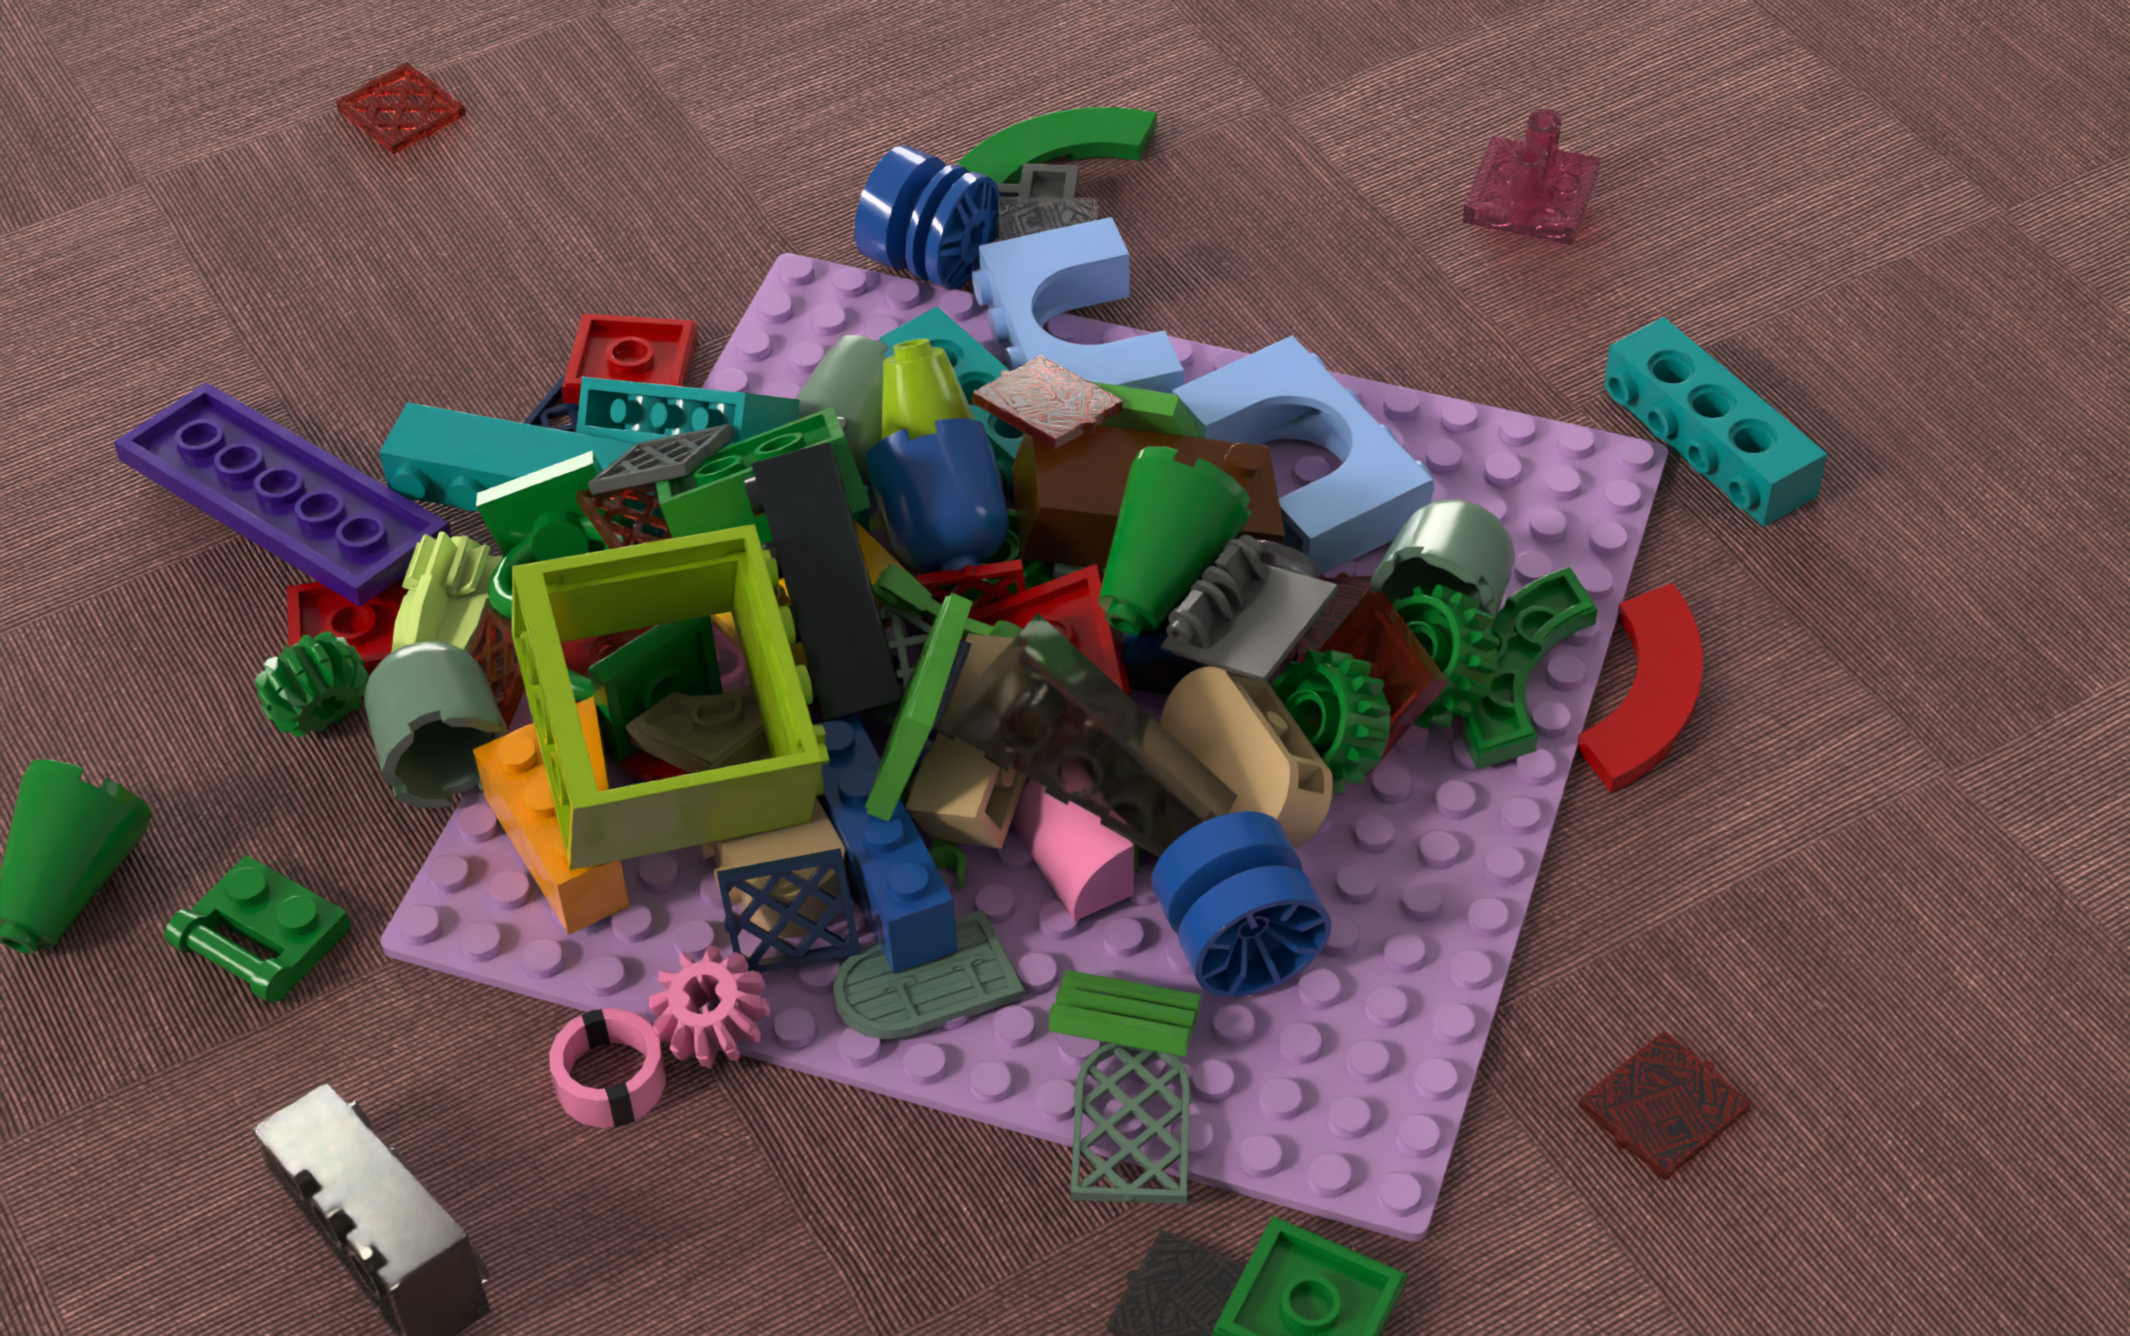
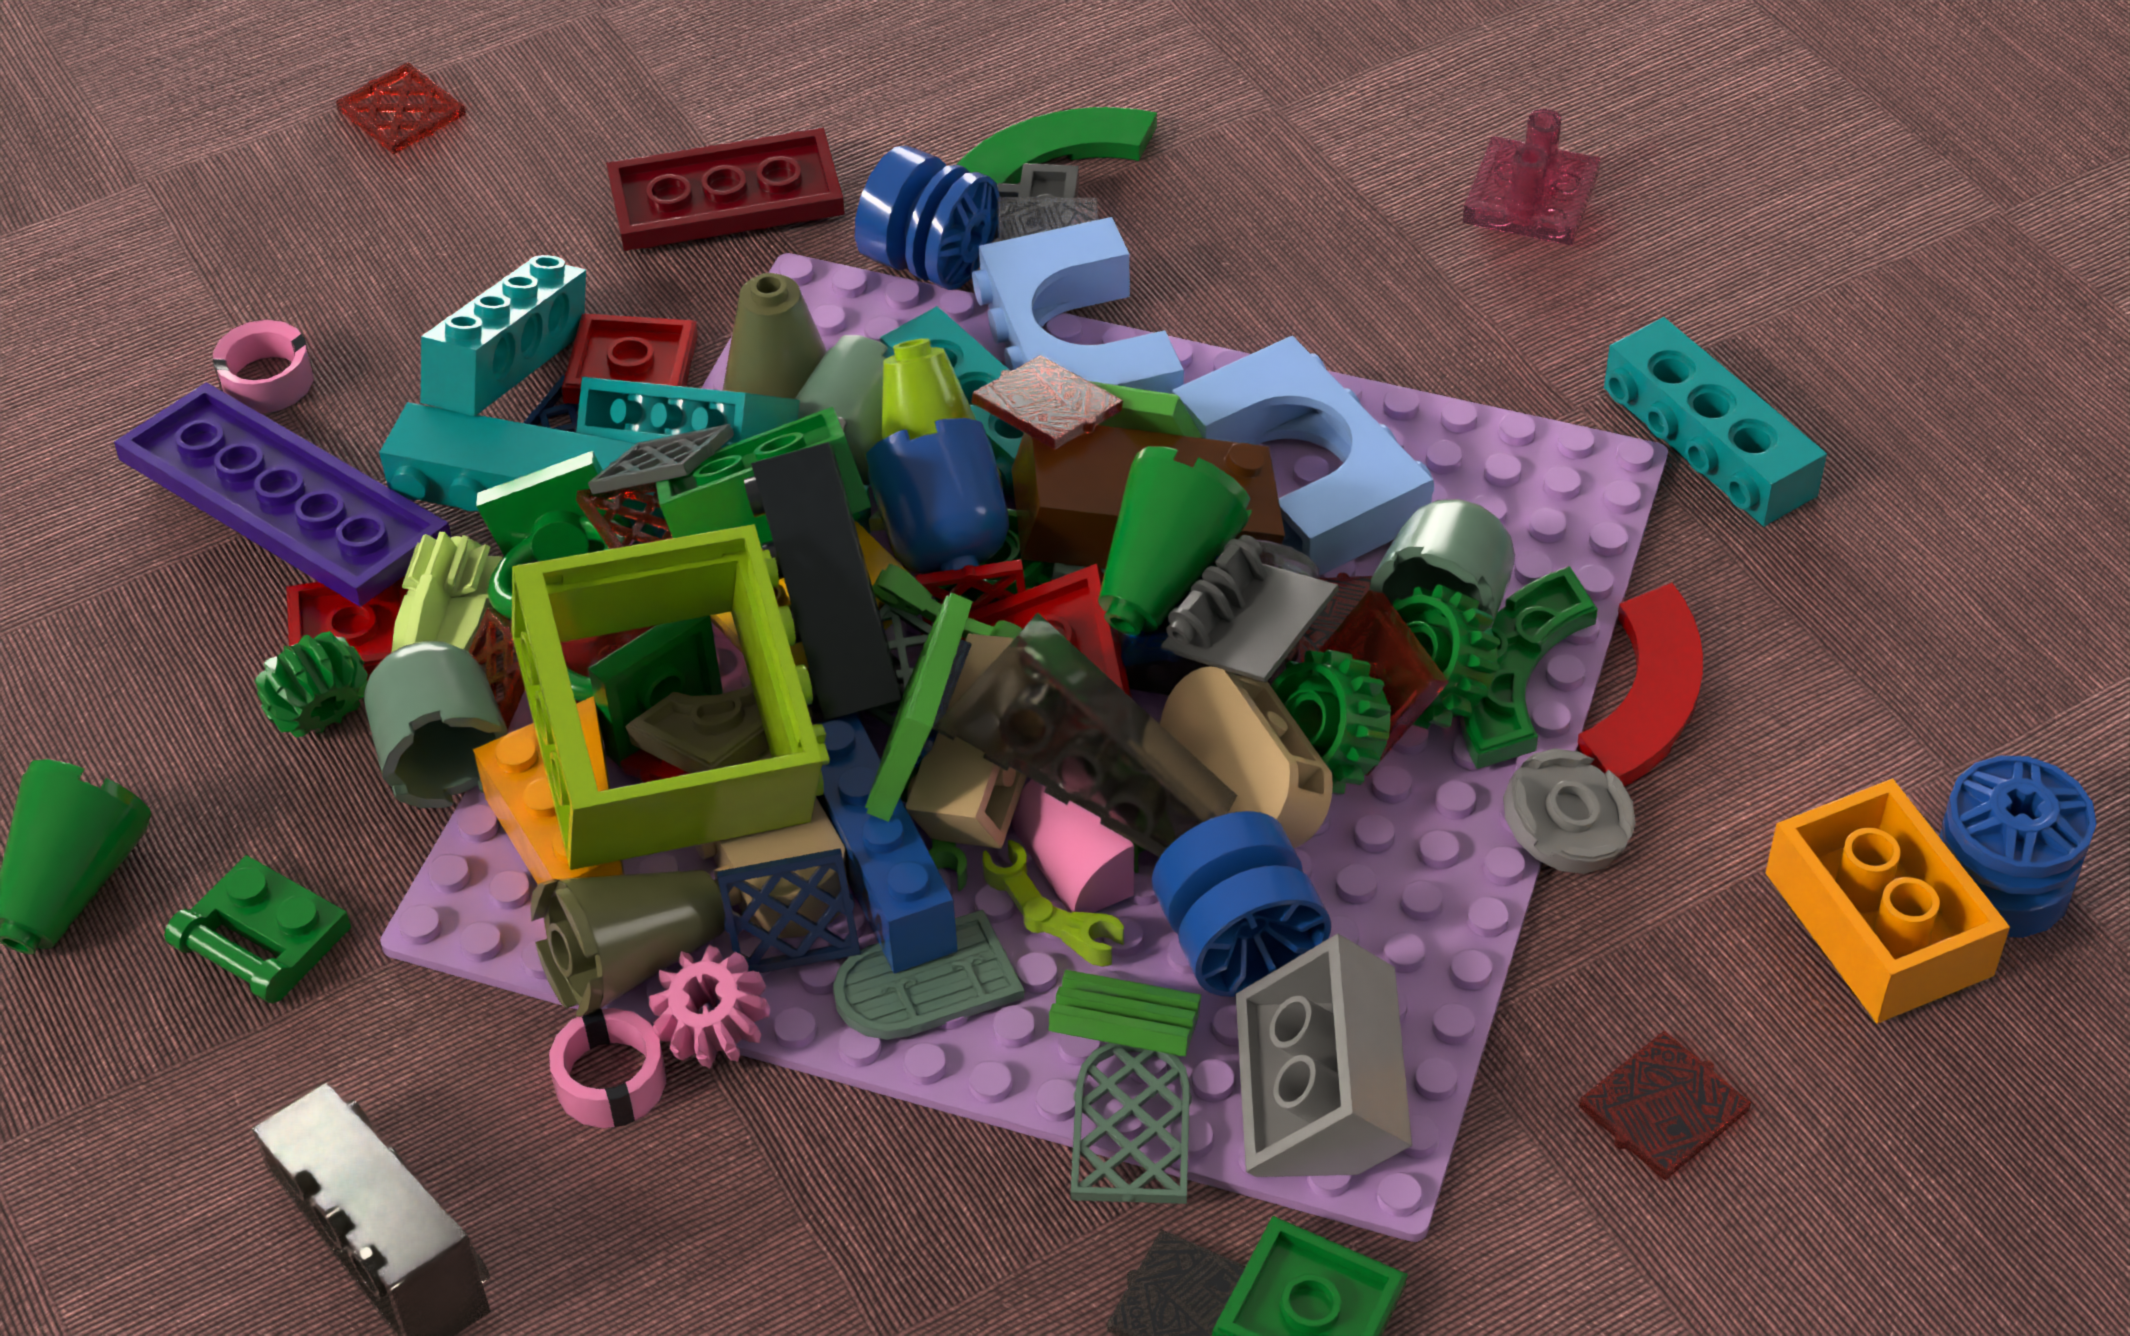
(260, 341): none -> bright pink piece
(502, 335): none -> teal brick
(621, 930): none -> olive cone
(724, 189): none -> dark red plate
(772, 339): none -> olive cone
(1040, 916): none -> lime piece
(1322, 1065): none -> light grey slope
(1568, 811): none -> light grey tile
(1886, 900): none -> light orange brick
(2020, 837): none -> blue wheel

